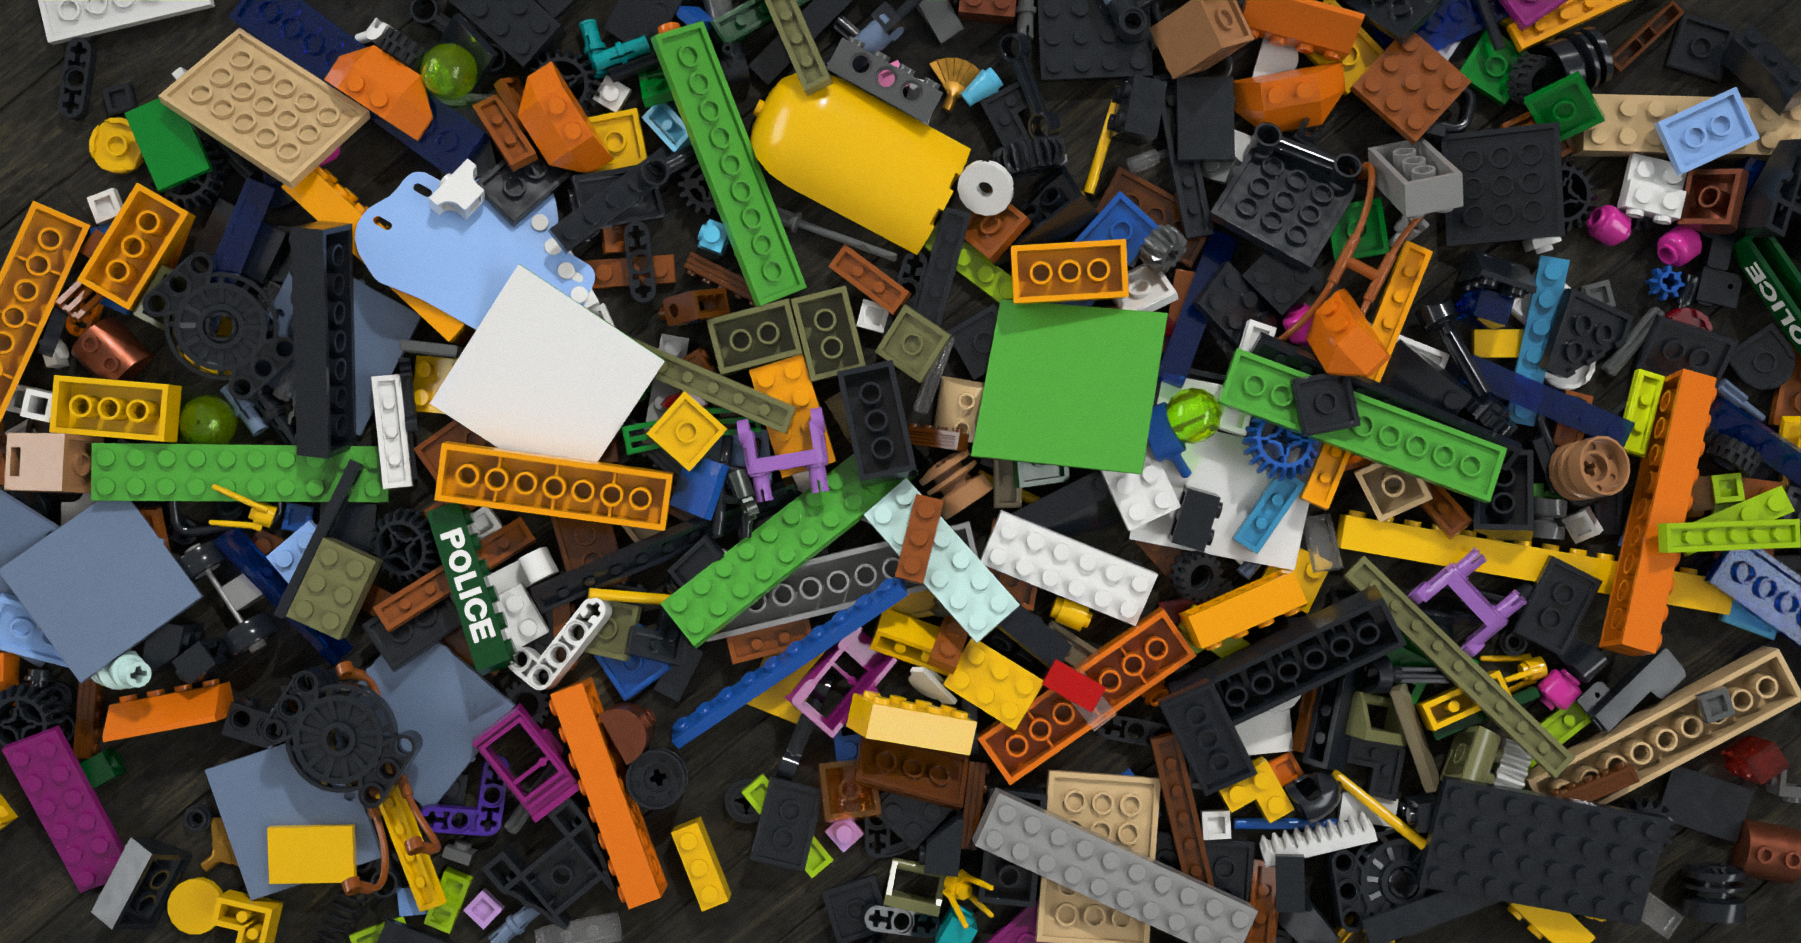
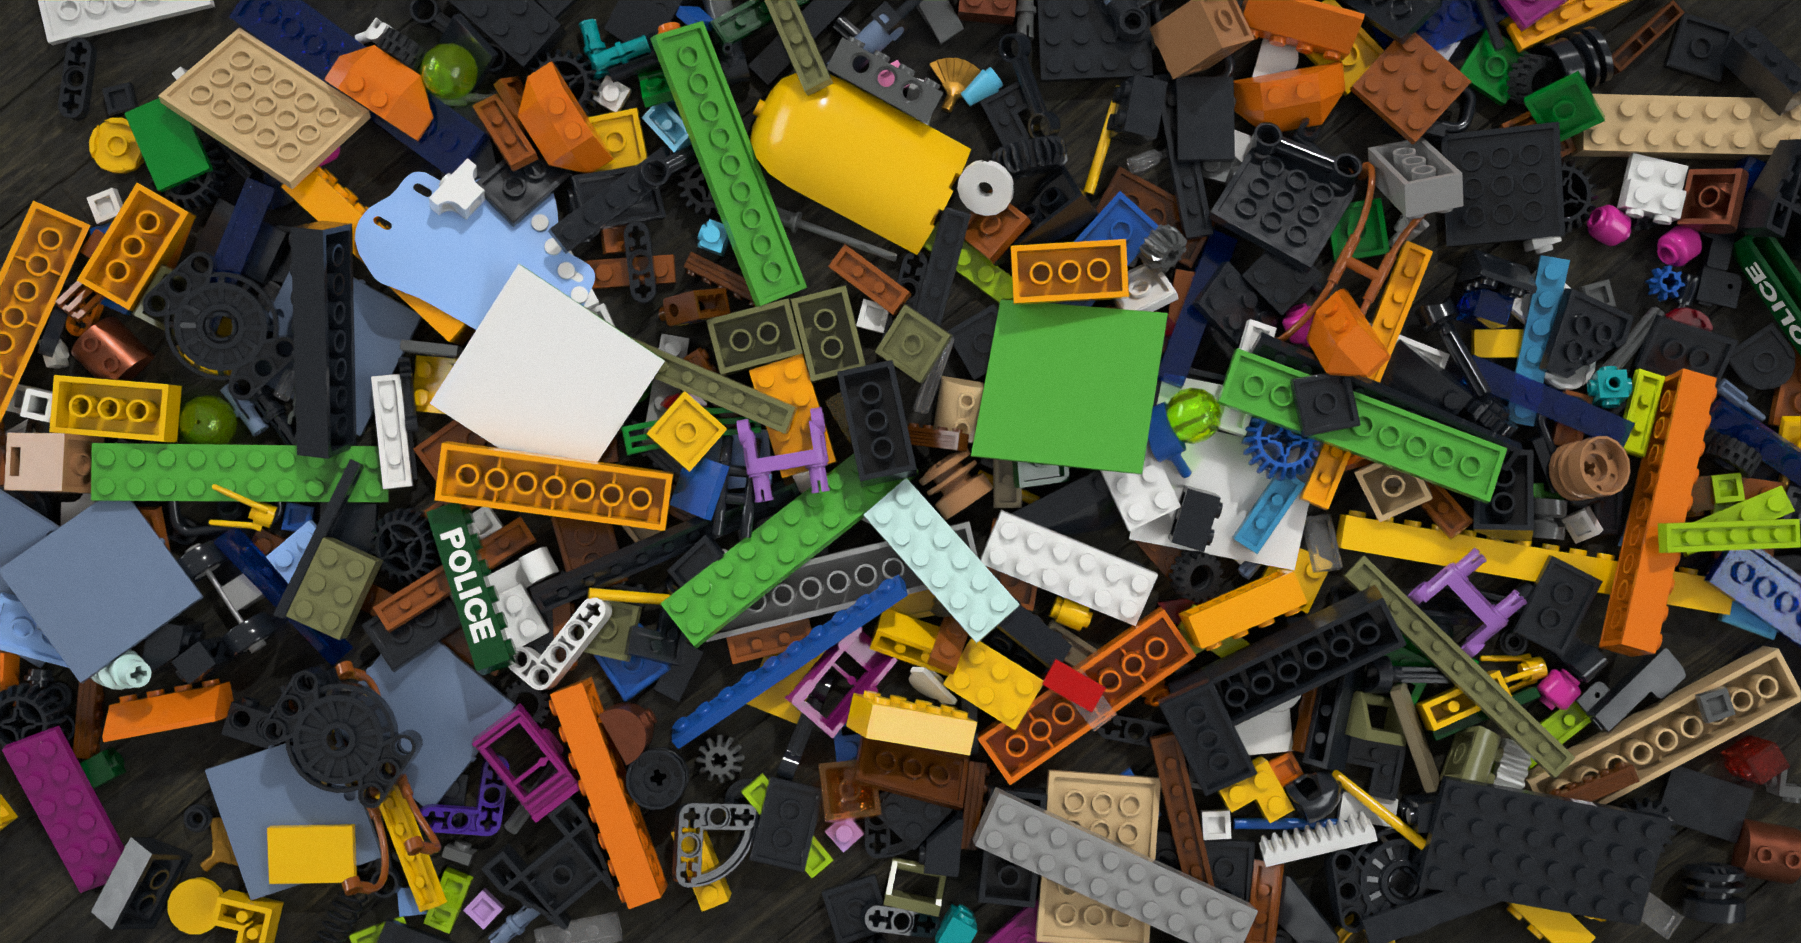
(701, 822): none -> beam
(719, 768): none -> dark grey gear
(743, 493): pearl dark grey bar -> none
(919, 539): dark orange plate -> none
(961, 888): yellow plant -> none
(1290, 883): black tile -> none
(1603, 393): none -> teal brick
(1706, 131): light blue plate -> none

